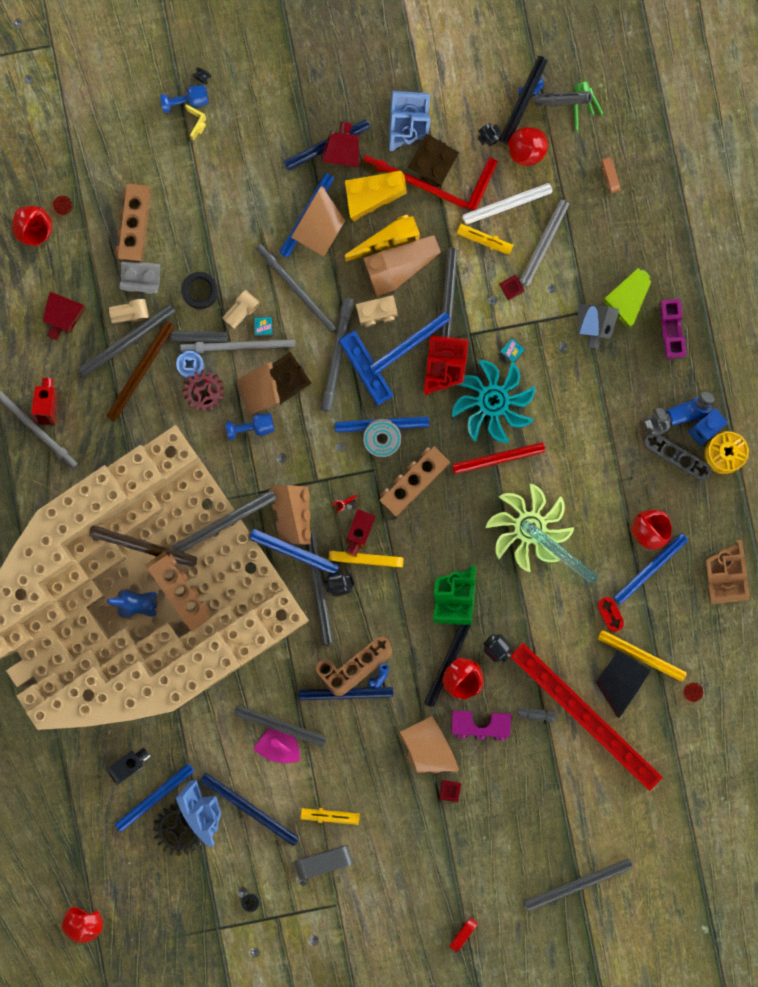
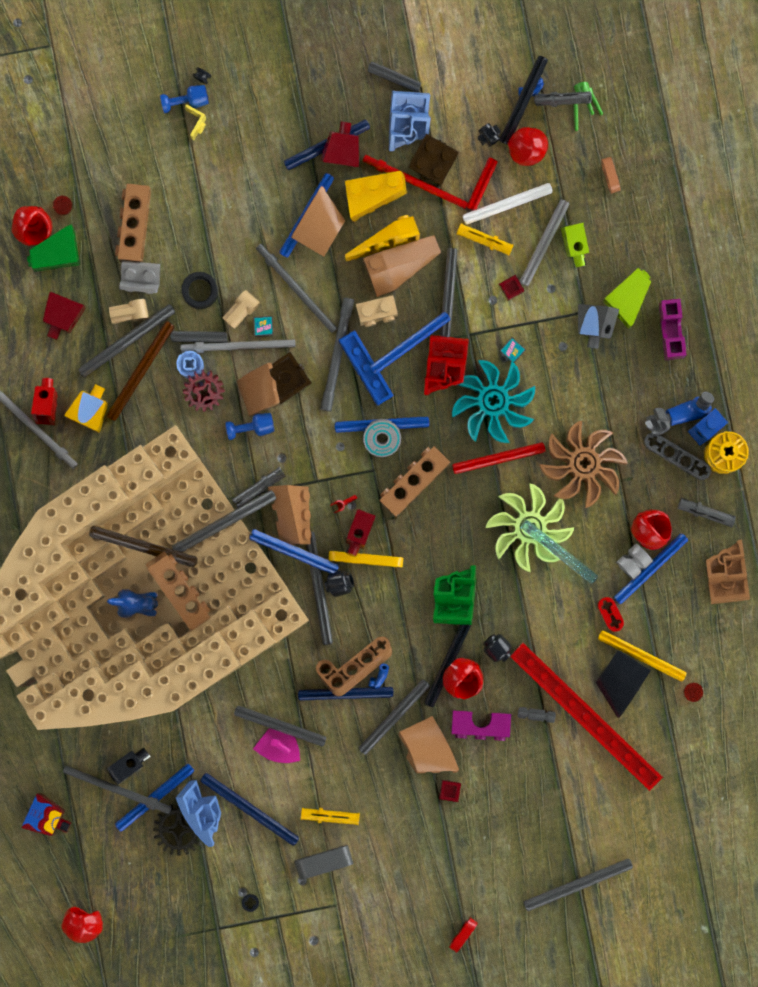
(45, 817): none -> torso
(55, 252): none -> green slope
(89, 409): none -> yellow torso
(151, 803): none -> dark grey bar
(259, 487): none -> dark grey pin
(393, 717): none -> dark grey axle
(394, 77): none -> dark grey axle
(575, 234): none -> lime torso
(590, 457): none -> medium nougat piece
(634, 561): none -> light grey wheel
(698, 509): none -> dark grey pin

